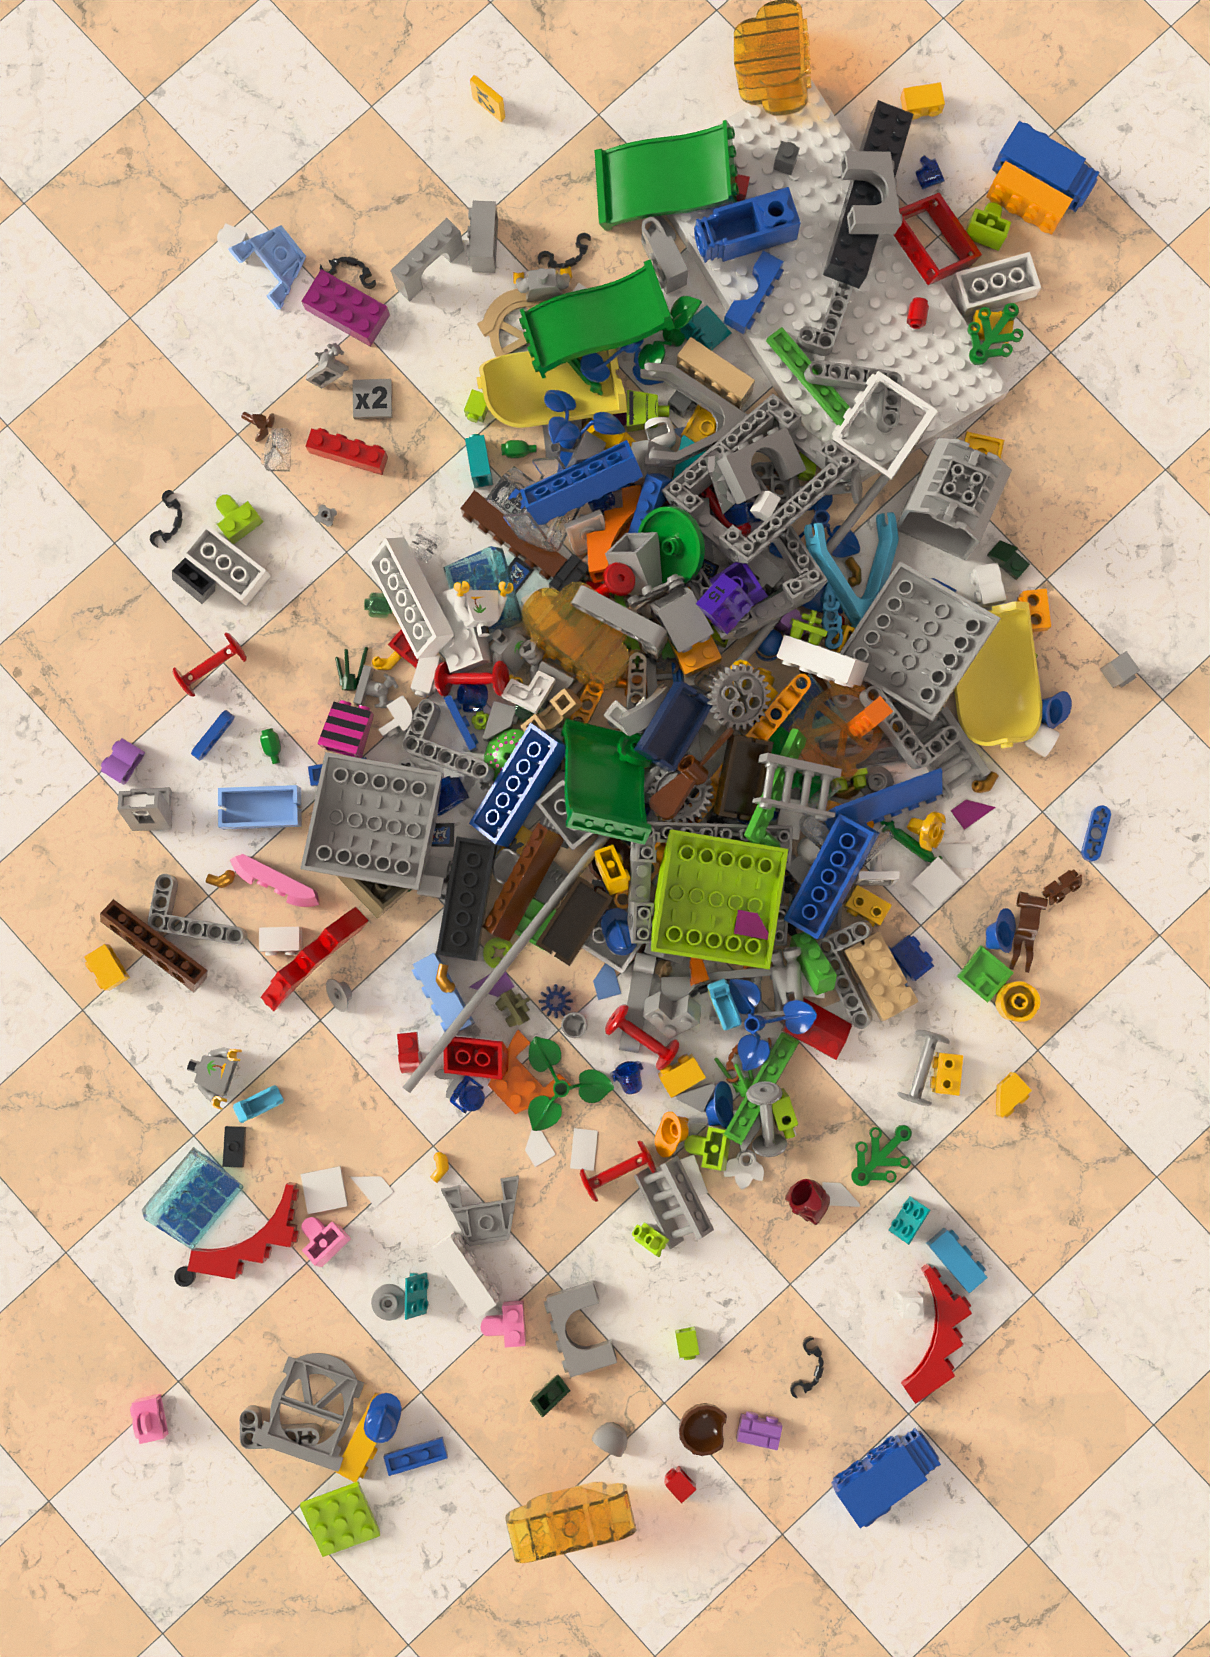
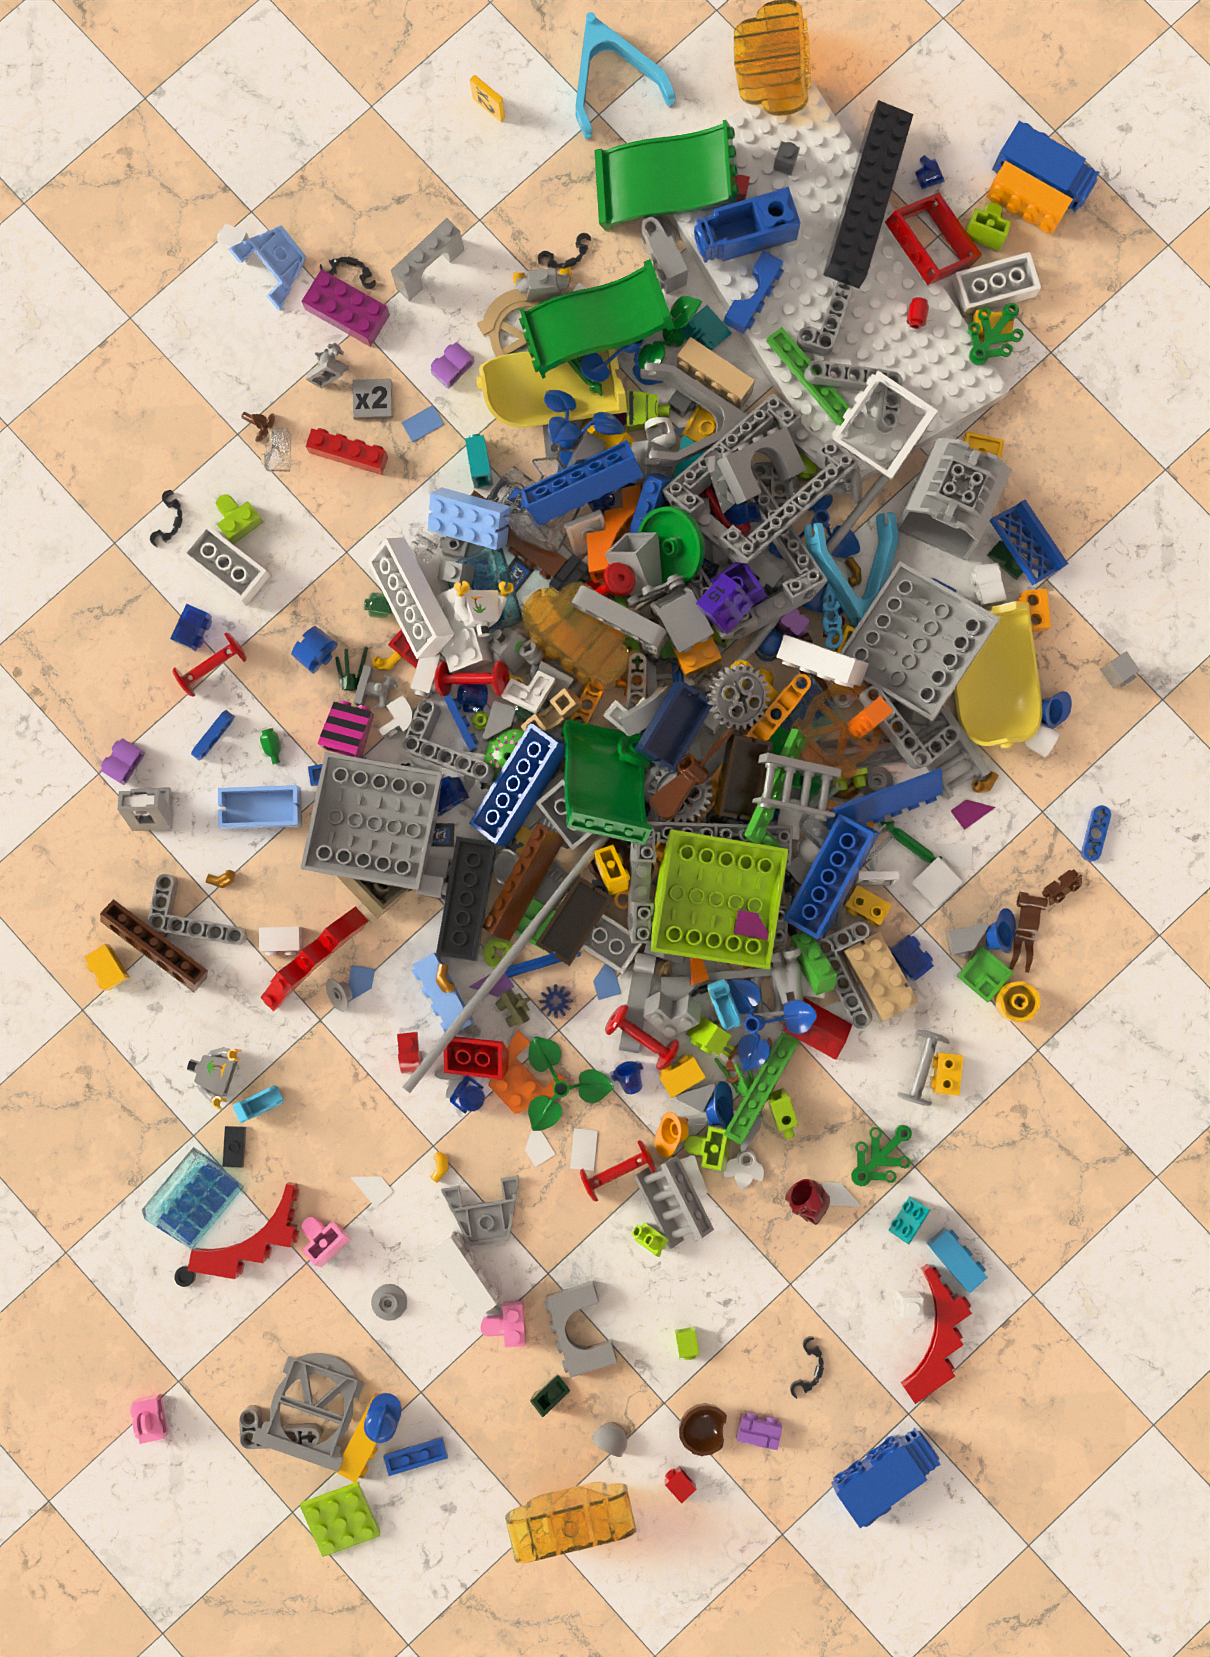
(191, 627): none -> clear blue brick
(193, 580): black brick -> none
(251, 869): bright pink brick -> none
(314, 649): none -> blue brick
(324, 1190): white tile -> none
(328, 521): light grey plate -> none
(360, 980): none -> medium blue sticker
(416, 1295): teal hinge -> none
(422, 423): none -> medium blue sticker
(452, 364): none -> medium lavender brick
(455, 571): none -> light grey slope
(458, 552): none -> light grey brick
(468, 518): none -> light blue piece
(476, 408): lime brick -> none
(482, 236): light grey brick -> none
(517, 449): green plant -> none
(533, 964): none -> blue axle
(574, 1024): light grey wheel -> none
(601, 38): none -> medium azure piece
(616, 932): blue piece -> none
(710, 1037): none -> lime brick
(764, 1095): light grey hose -> none
(765, 505): white piece -> none
(798, 627): lime hips -> none
(878, 170): light grey arch -> none
(923, 100): yellow brick -> none
(928, 830): yellow tile -> none
(965, 939): none -> light grey slope
(1010, 1093): yellow slope -> none
(1036, 538): none -> blue fence

